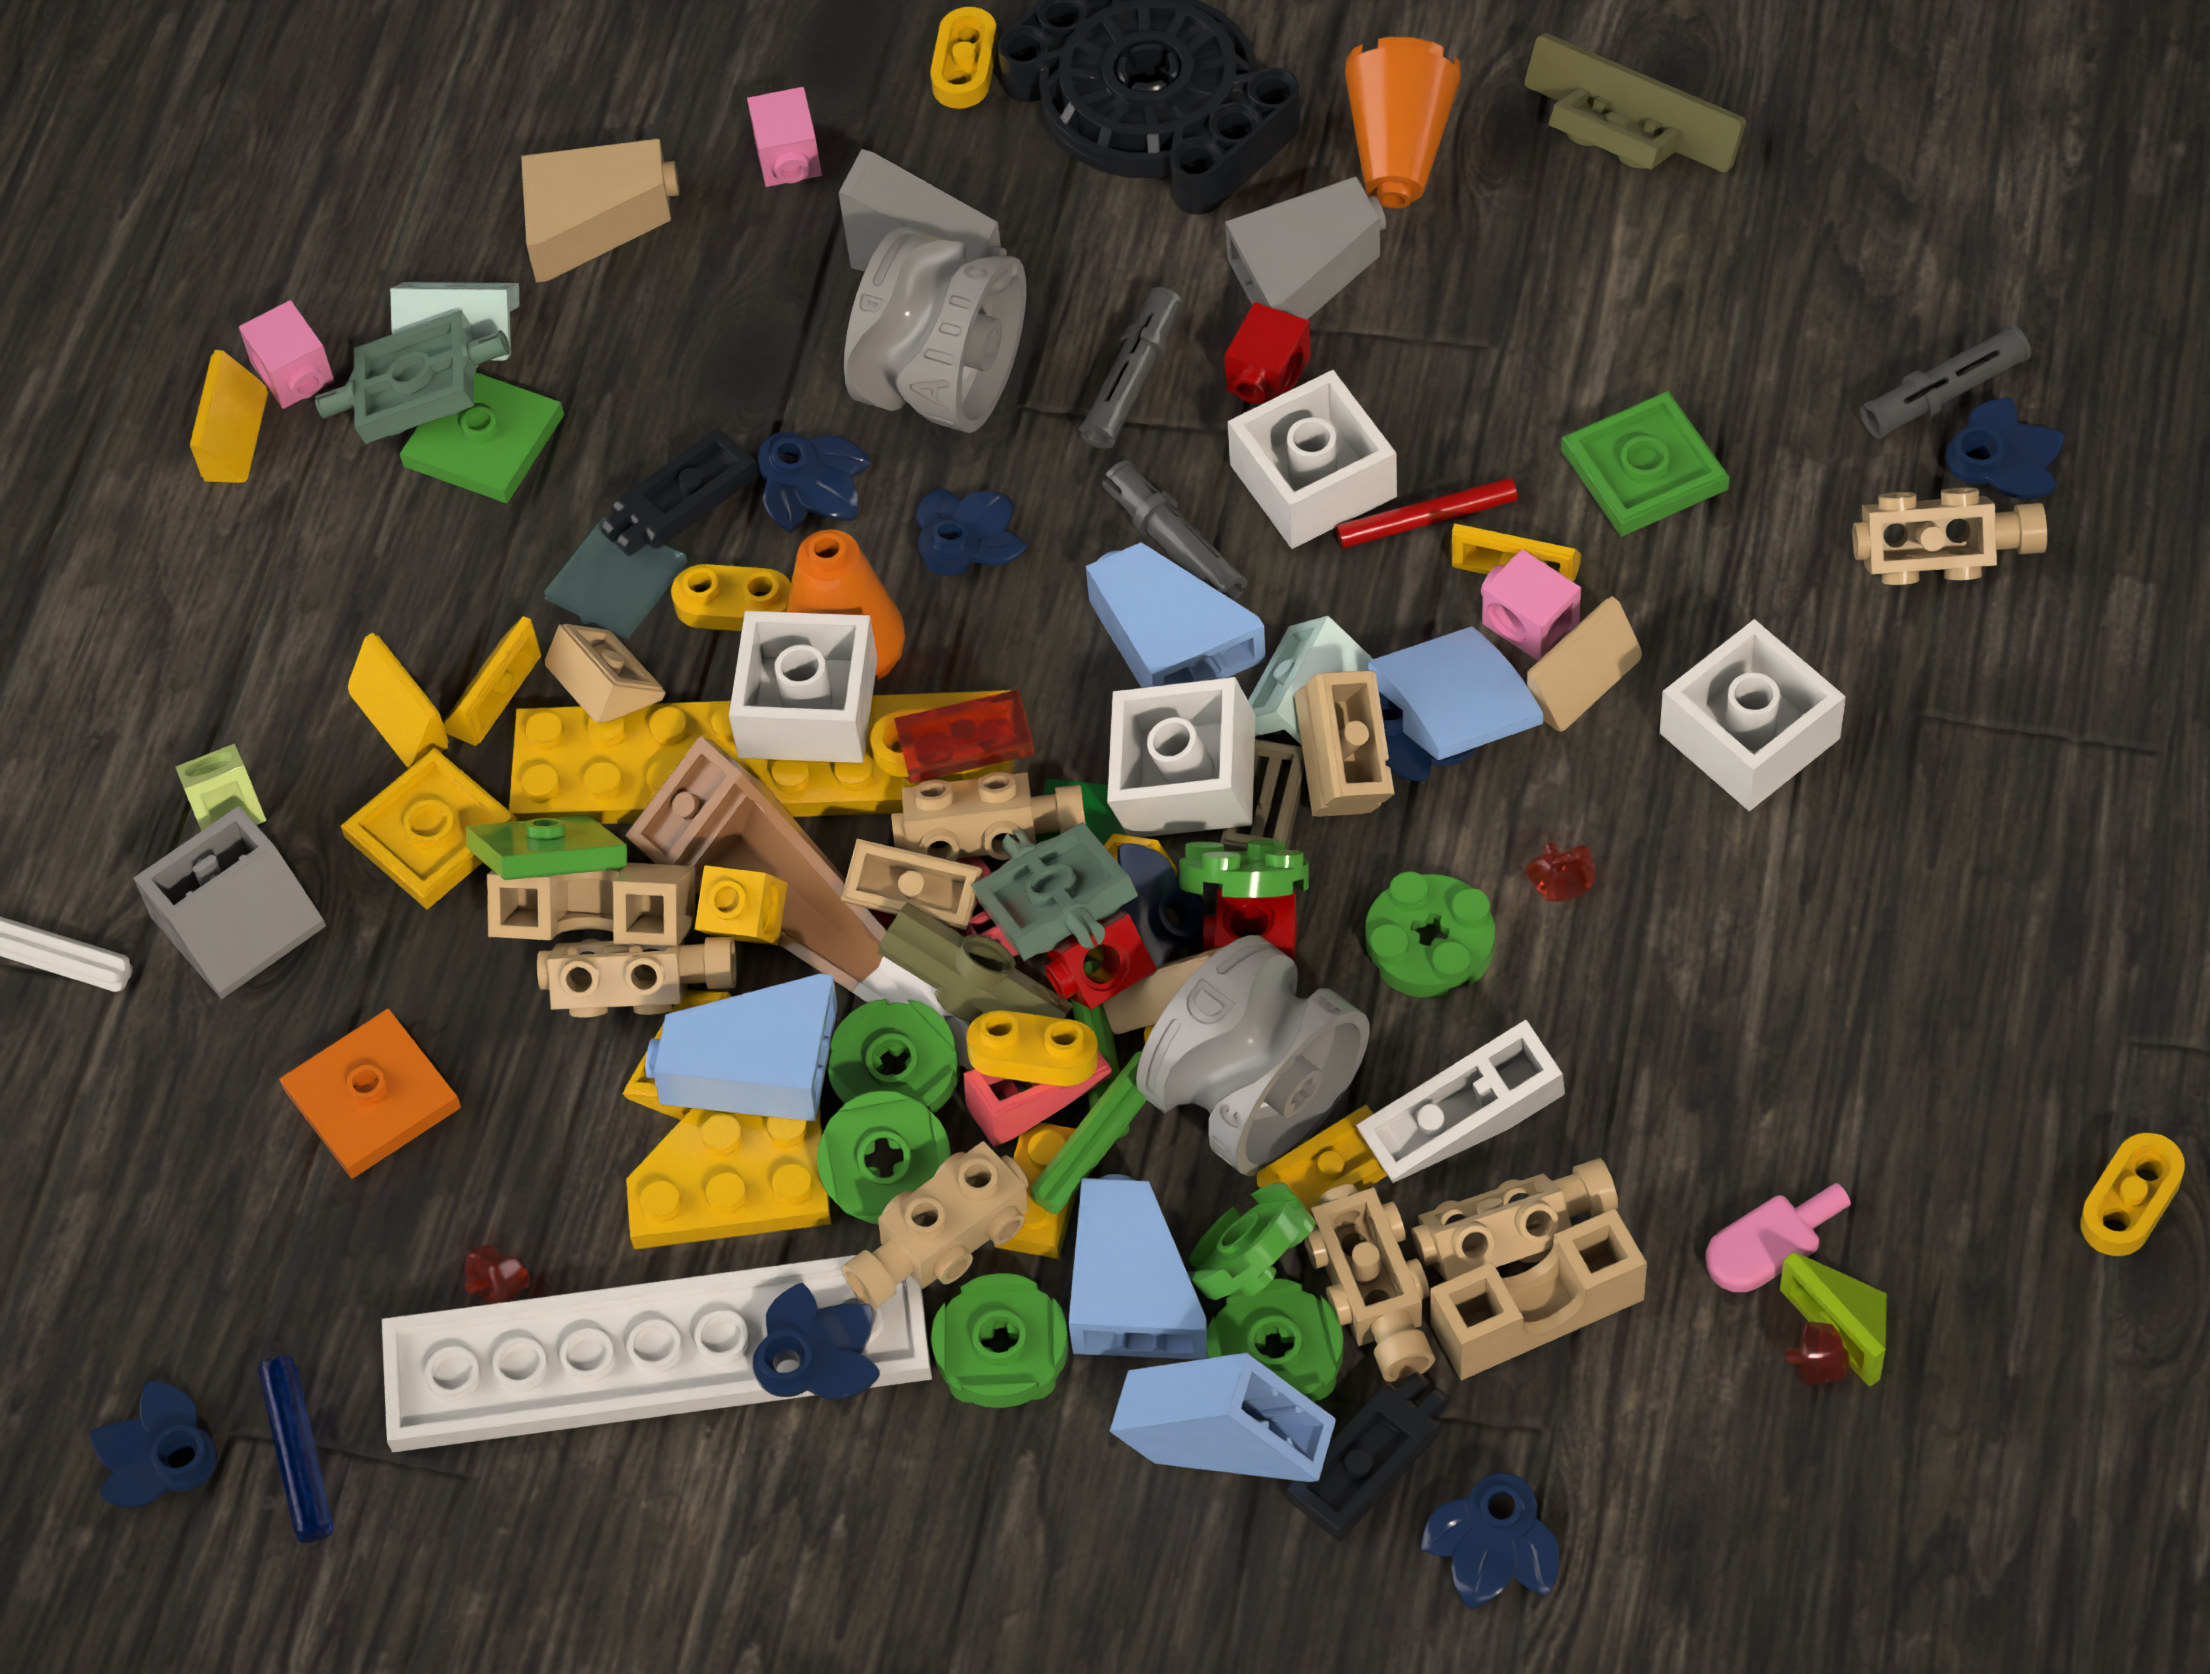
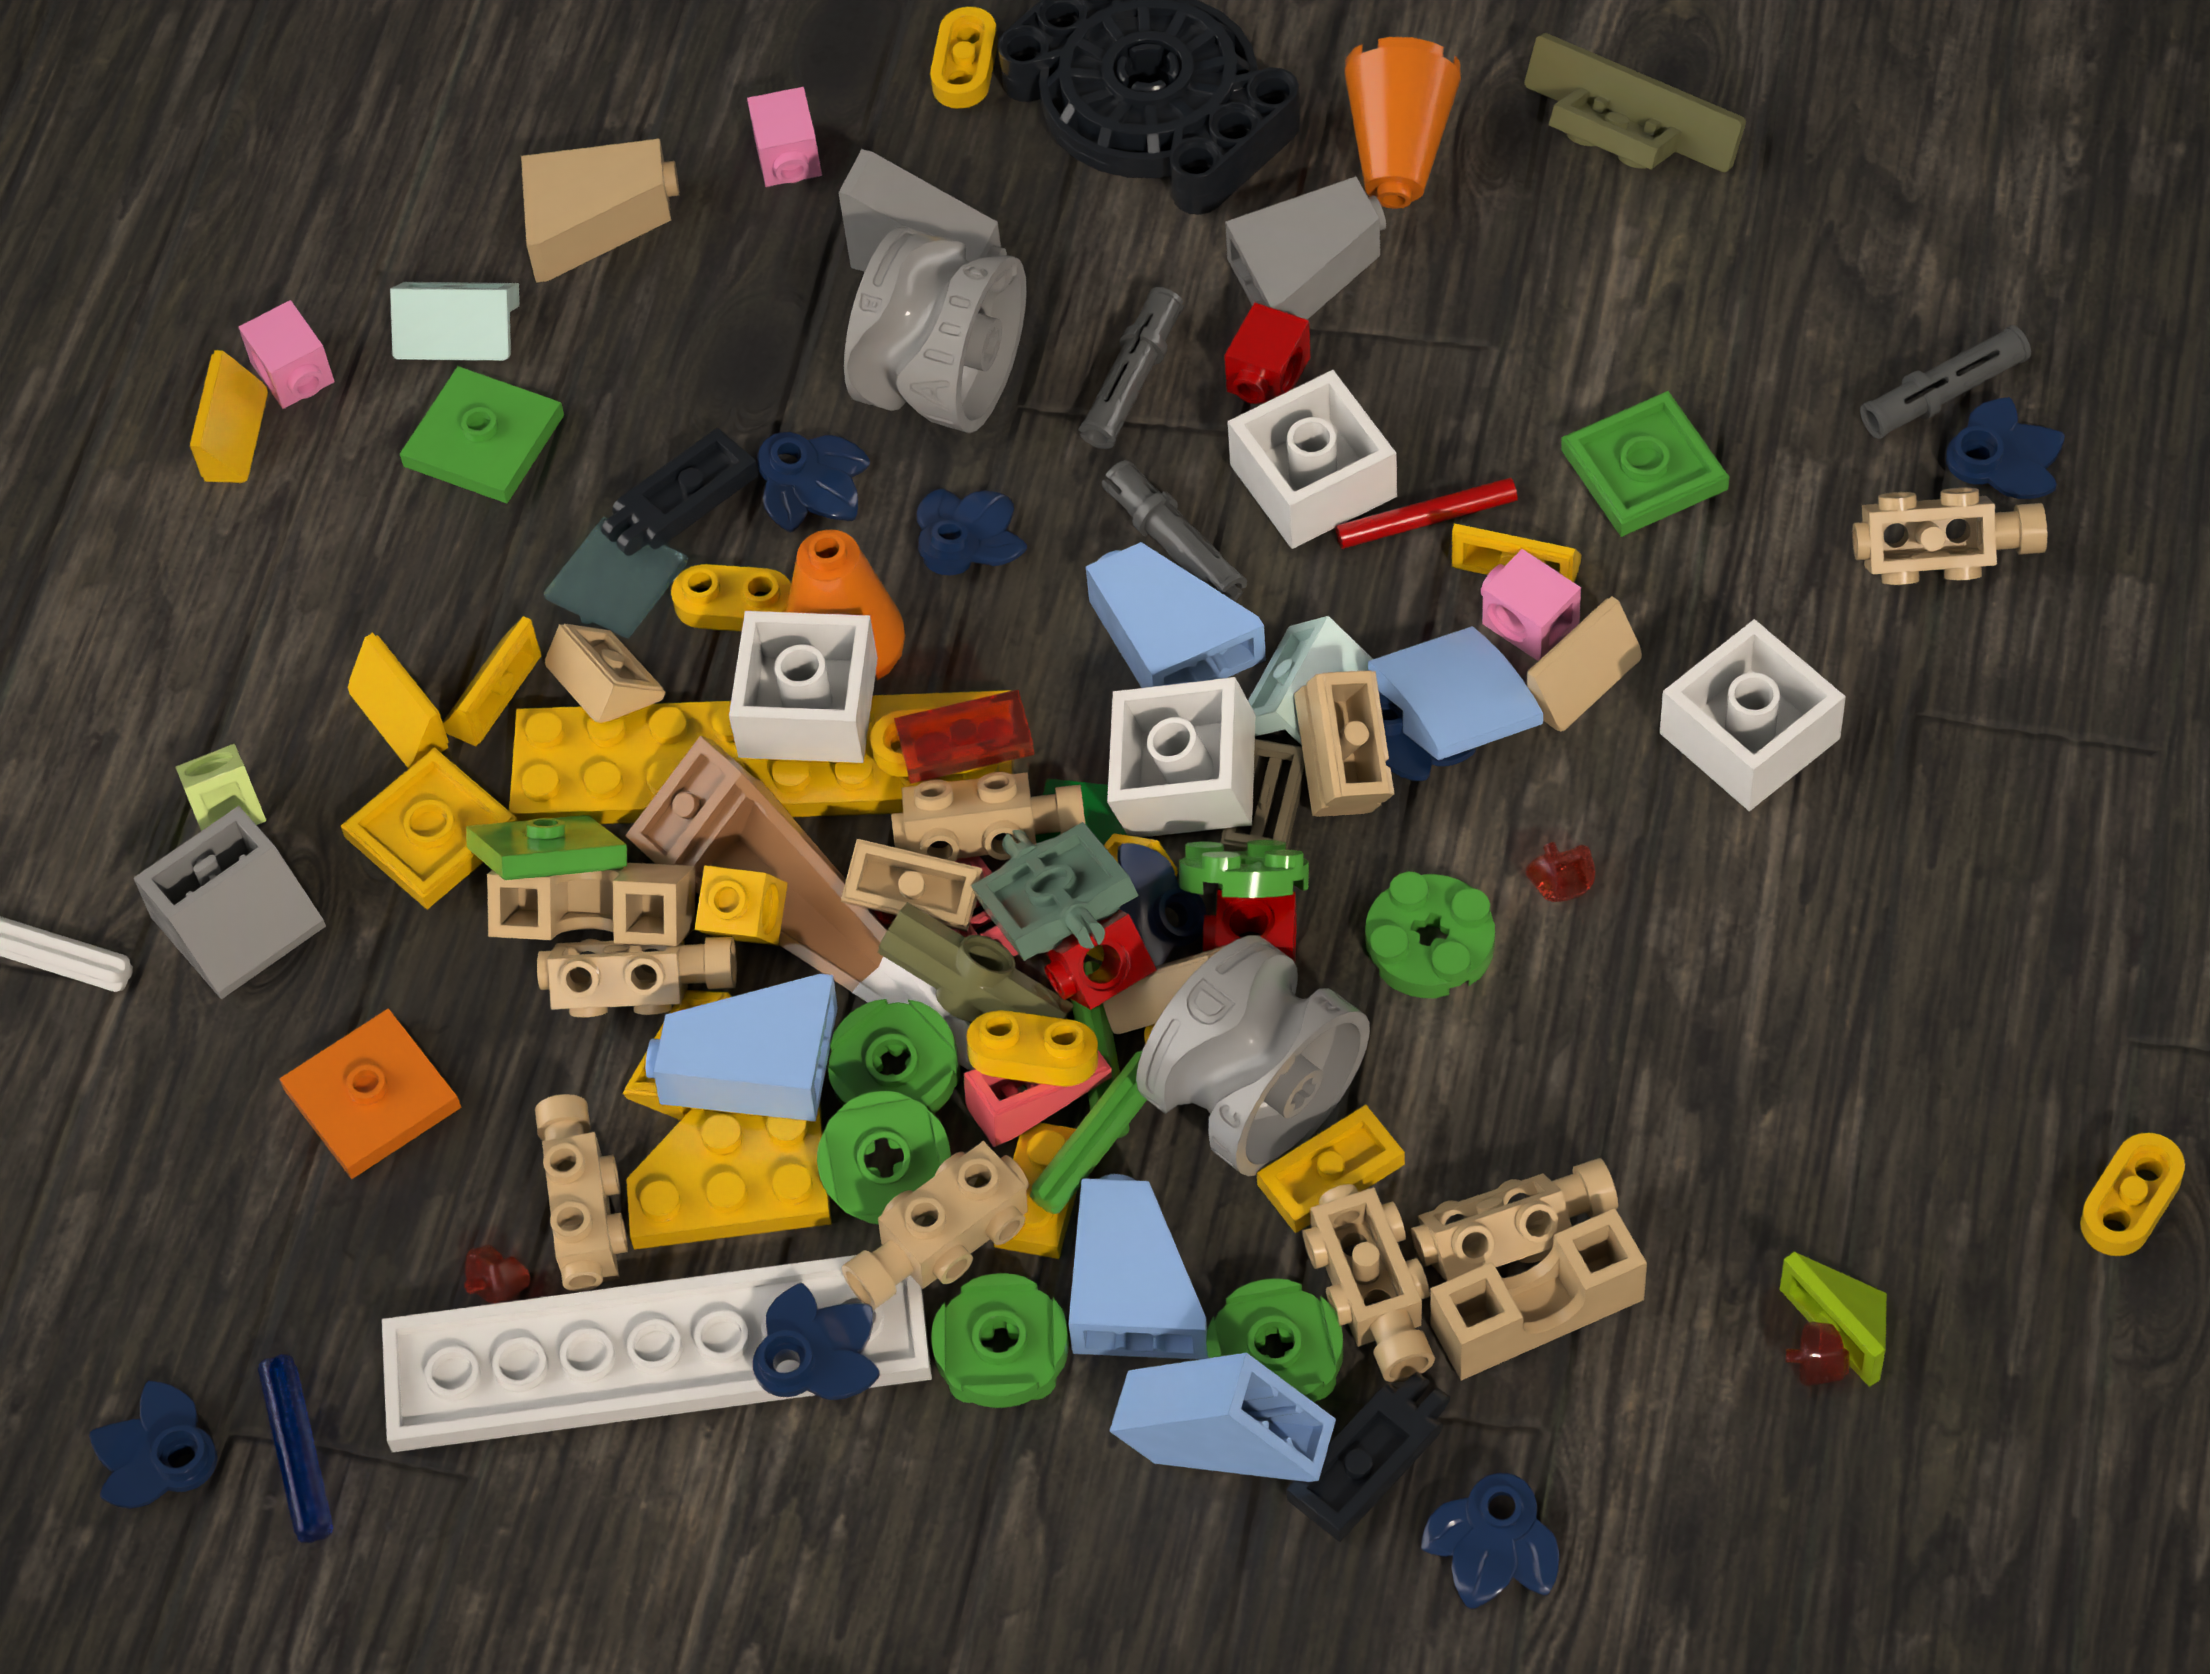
(413, 377): sand green plate -> none
(579, 1194): none -> tan brick
(1241, 1249): bright green plate -> none
(1465, 1103): white slope -> none
(1756, 1244): bright pink piece -> none

